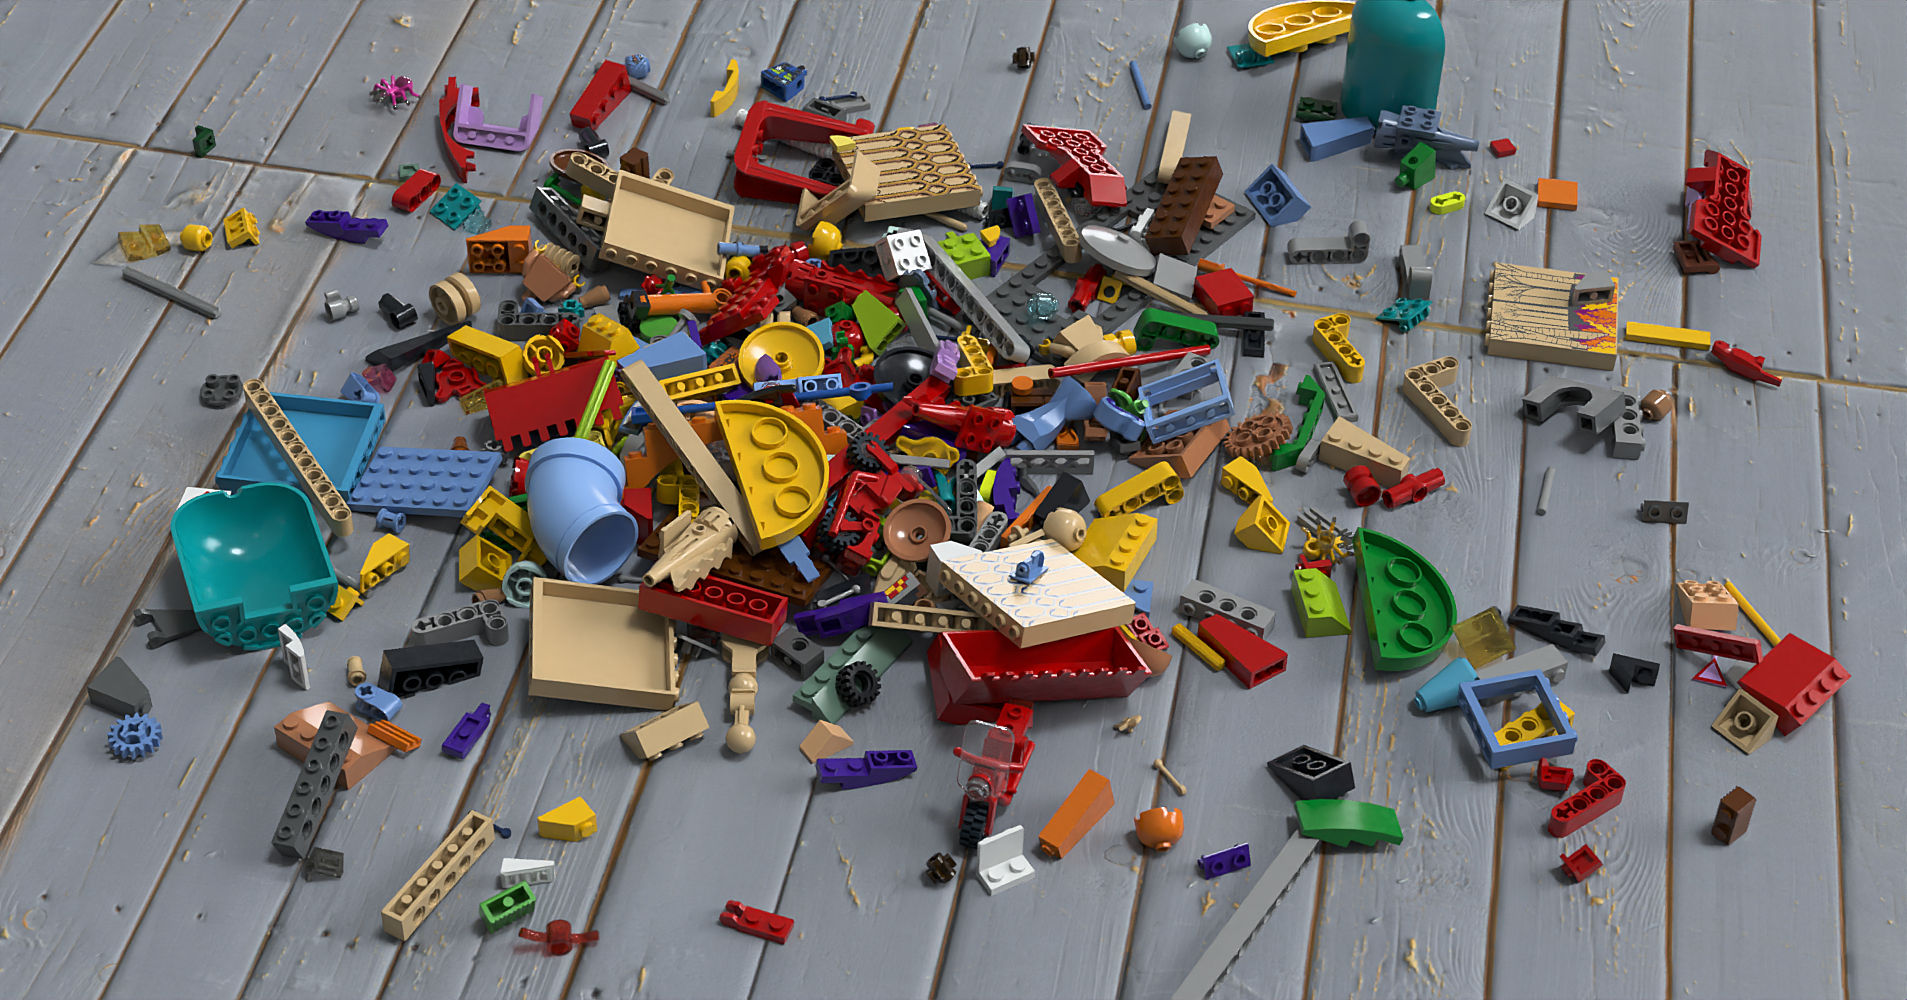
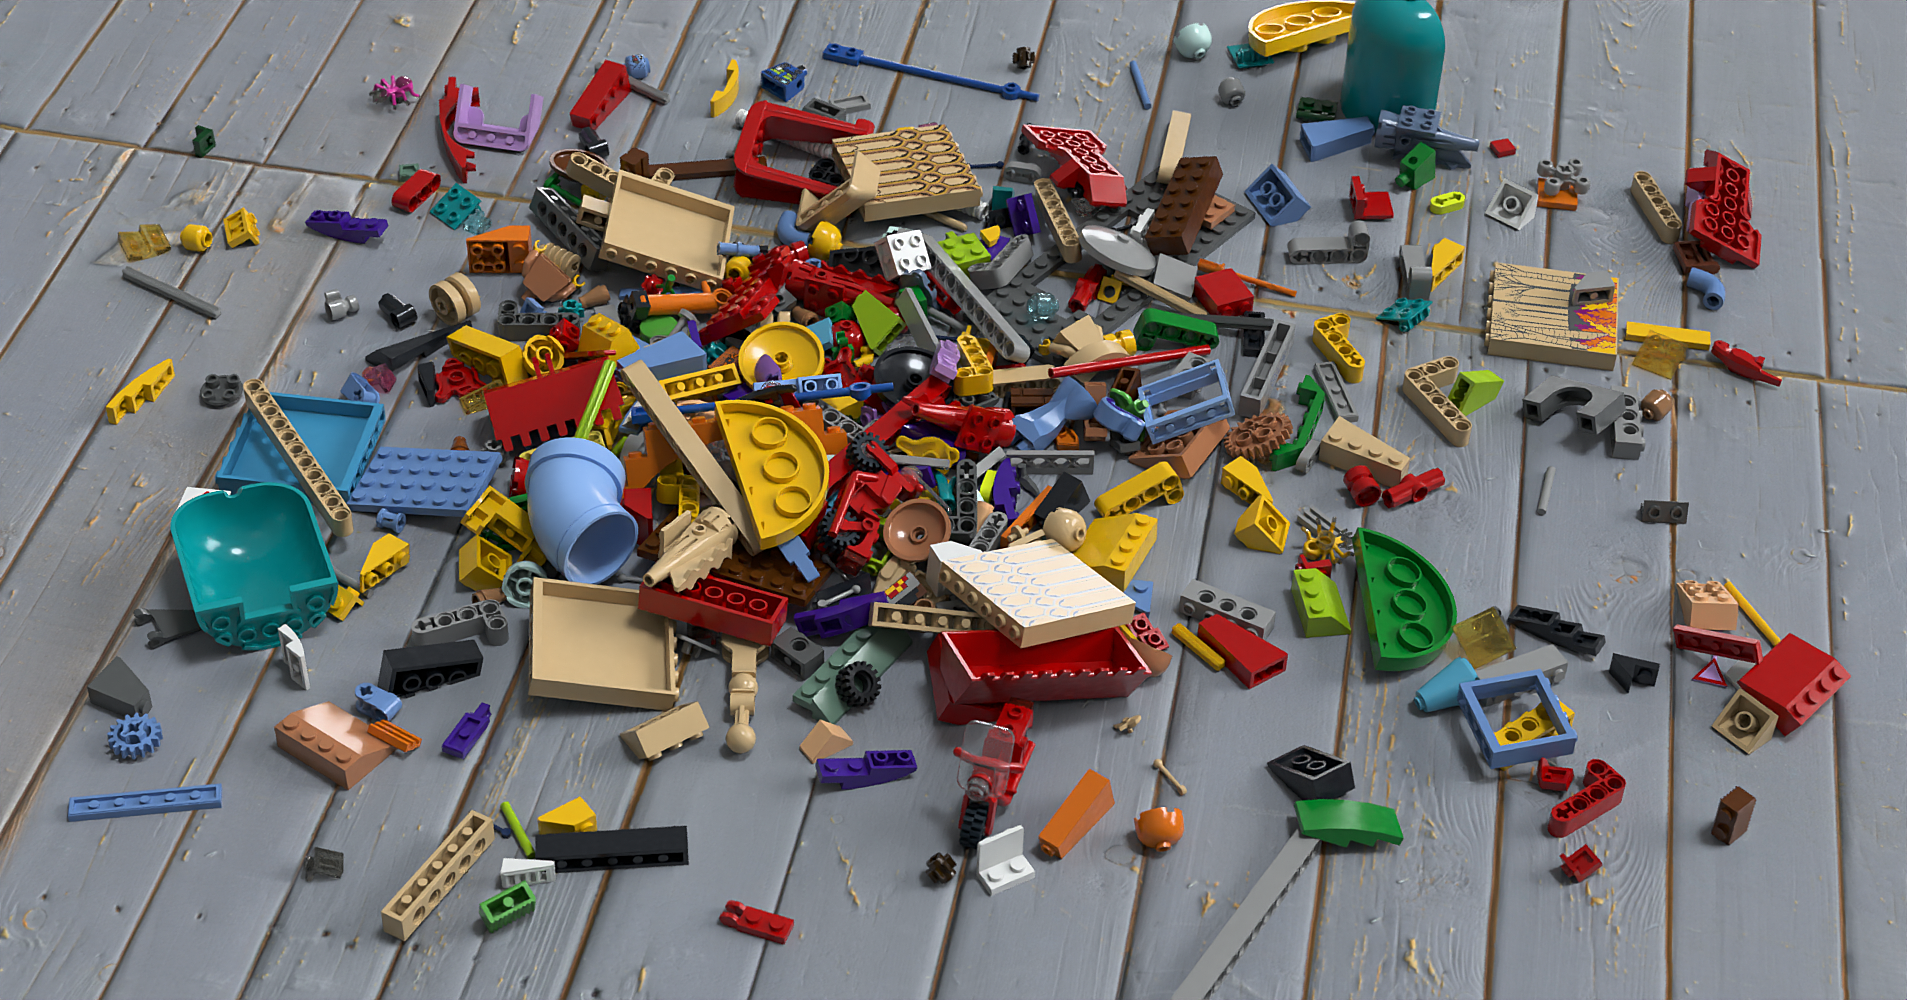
(144, 387): none -> yellow slope
(145, 802): none -> medium blue tile
(314, 785): dark grey brick -> none
(356, 673): tan pin -> none
(436, 356): red slope -> none
(518, 830): none -> lime bar
(559, 937): clear red piece -> none
(614, 849): none -> black brick
(701, 169): none -> reddish brown tile
(788, 230): none -> medium blue cylinder
(841, 143): light yellow tile -> none
(852, 95): dark blue hinge -> none
(854, 56): none -> blue bar
(1003, 266): none -> light grey beam
(1022, 385): orange tile -> none
(1030, 568): medium blue hinge -> none
(1225, 861): dark purple hinge -> none
(1231, 91): none -> light grey head
(1267, 369): none -> light grey brick
(1369, 204): none -> red bracket
(1445, 259): none -> yellow slope
(1474, 390): none -> lime slope
(1563, 176): none -> light grey gear
(1656, 207): none -> tan beam
(1660, 354): none -> clear yellow hinge
(1709, 285): none -> medium blue cylinder

